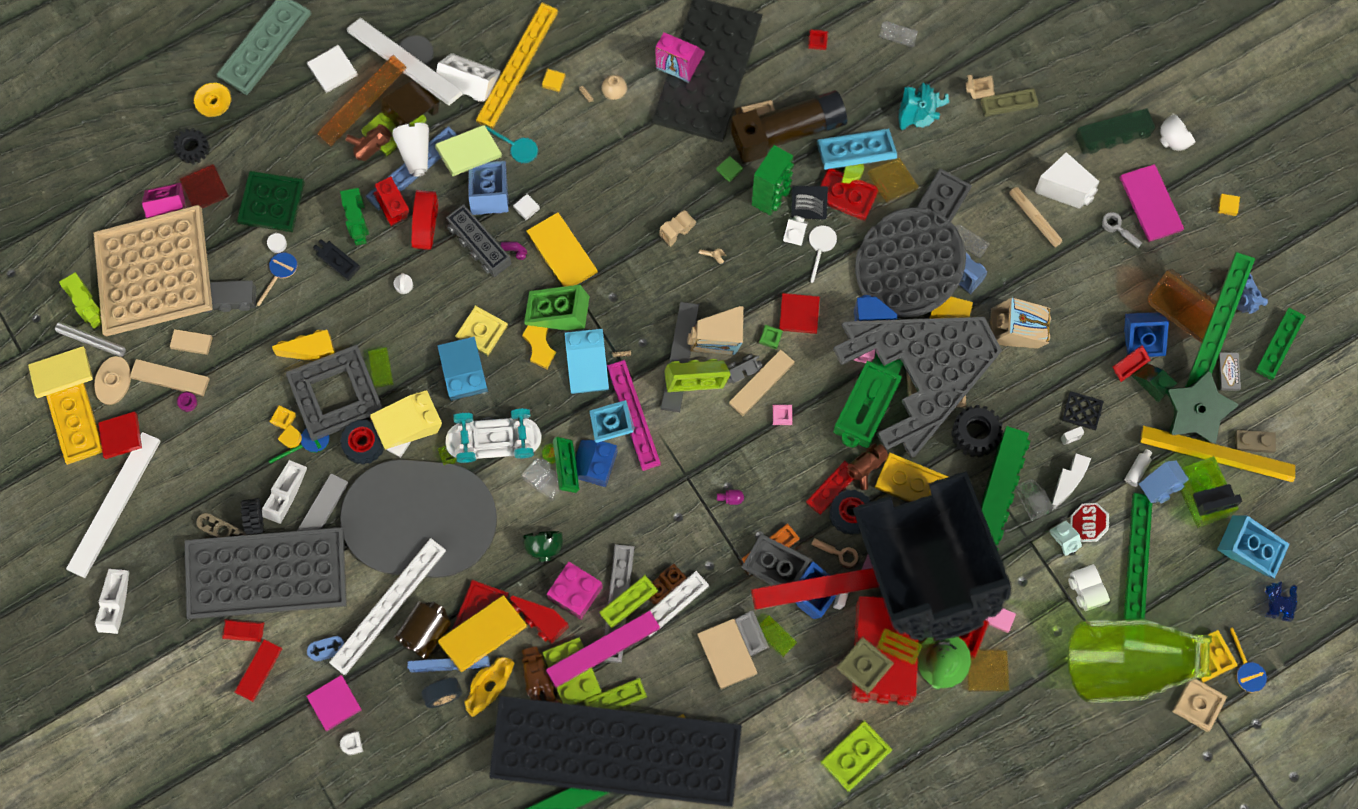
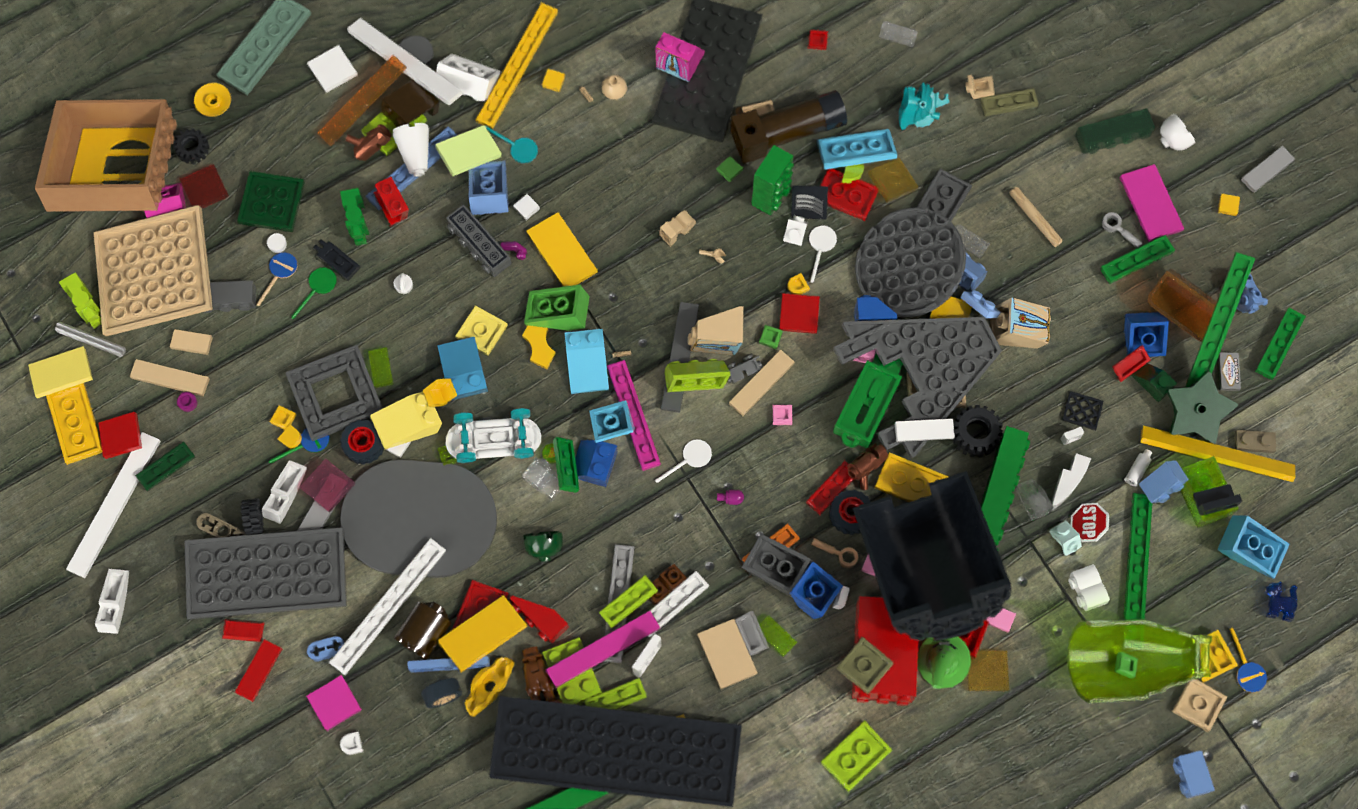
(82, 140): none -> medium nougat door
(112, 380): tan piece -> none
(165, 466): none -> dark green tile
(306, 347): yellow slope -> none
(320, 281): none -> green piece
(327, 485): none -> clear pink tile
(424, 219): red beam -> none
(440, 392): none -> yellow panel
(574, 590): dark pink brick -> none
(647, 656): none -> white tile
(696, 454): none -> white piece
(798, 285): none -> yellow tile
(814, 588): red tile -> none
(902, 639): clear neon green tile -> none
(924, 430): none -> white tile
(981, 305): none -> light blue plate
(1068, 183): white slope -> none
(1126, 665): none -> bright green tile
(1137, 259): none -> green plate
(1193, 774): none -> medium blue brick
(1268, 169): none -> light grey tile

